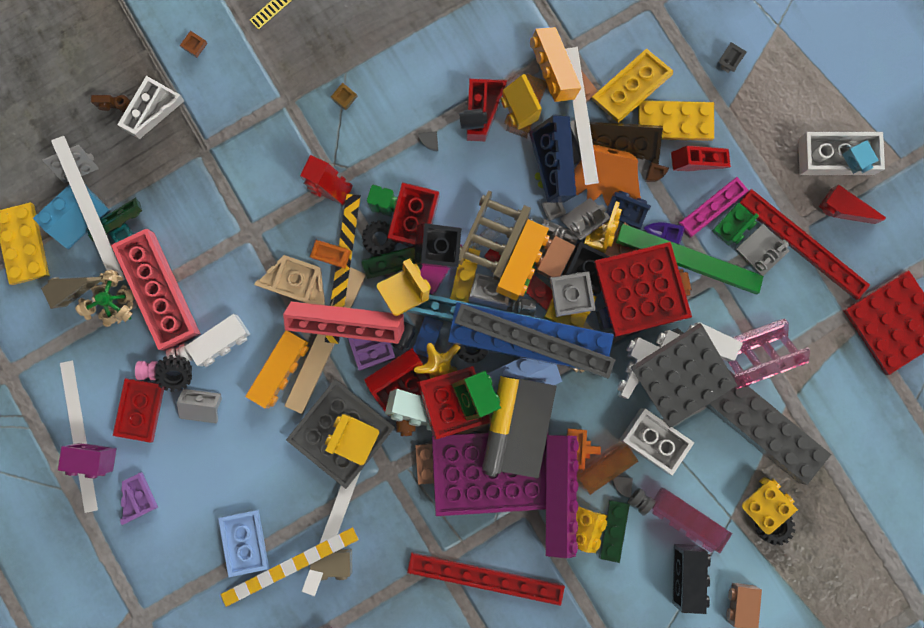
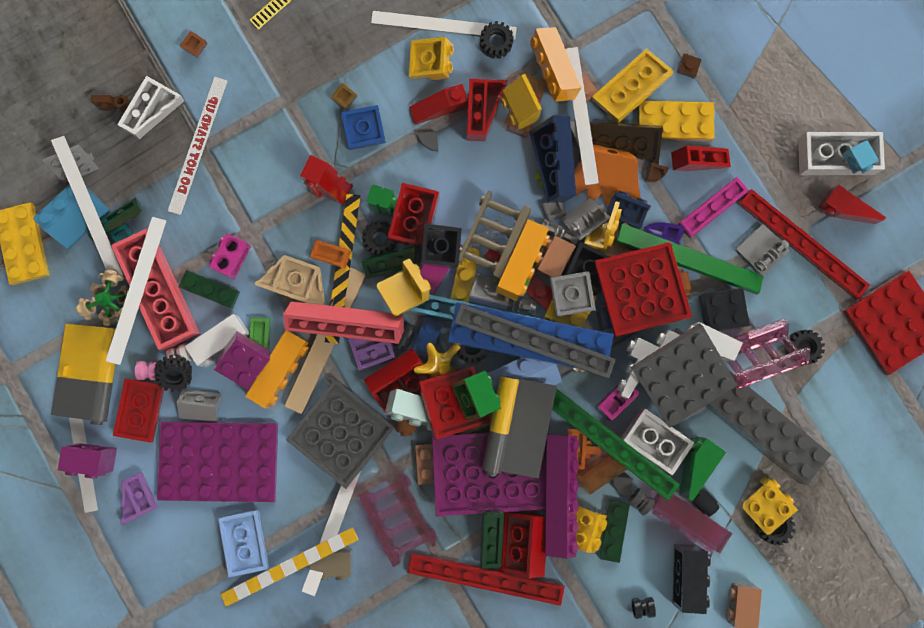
(66, 290): dark tan slope -> none
(84, 374): none -> door
(136, 291): none -> white sticker
(197, 146): none -> clear sticker
(209, 289): none -> dark green plate
(217, 462): none -> magenta plate
(234, 258): none -> dark pink brick
(242, 360): none -> magenta brick
(260, 331): none -> bright green tile
(351, 439): yellow bracket -> none
(363, 127): none -> blue plate
(386, 535): none -> clear pink fence
(430, 58): none -> yellow plate
(432, 23): none -> white sticker
(440, 104): none -> red slope
(473, 119): black brick -> none
(491, 539): none -> dark green plate
(496, 51): none -> black tyre
(524, 544): none -> red slope
(613, 404): none -> dark pink brick
(615, 446): none -> green tile
(643, 608): none -> black wheel
(689, 65): none -> reddish brown plate
(698, 466): none -> green slope
(706, 502): none -> black brick
(724, 309): none -> black brick
(731, 57): dark grey bracket -> none
(734, 224): green bracket -> none
(813, 339): none -> black tyre

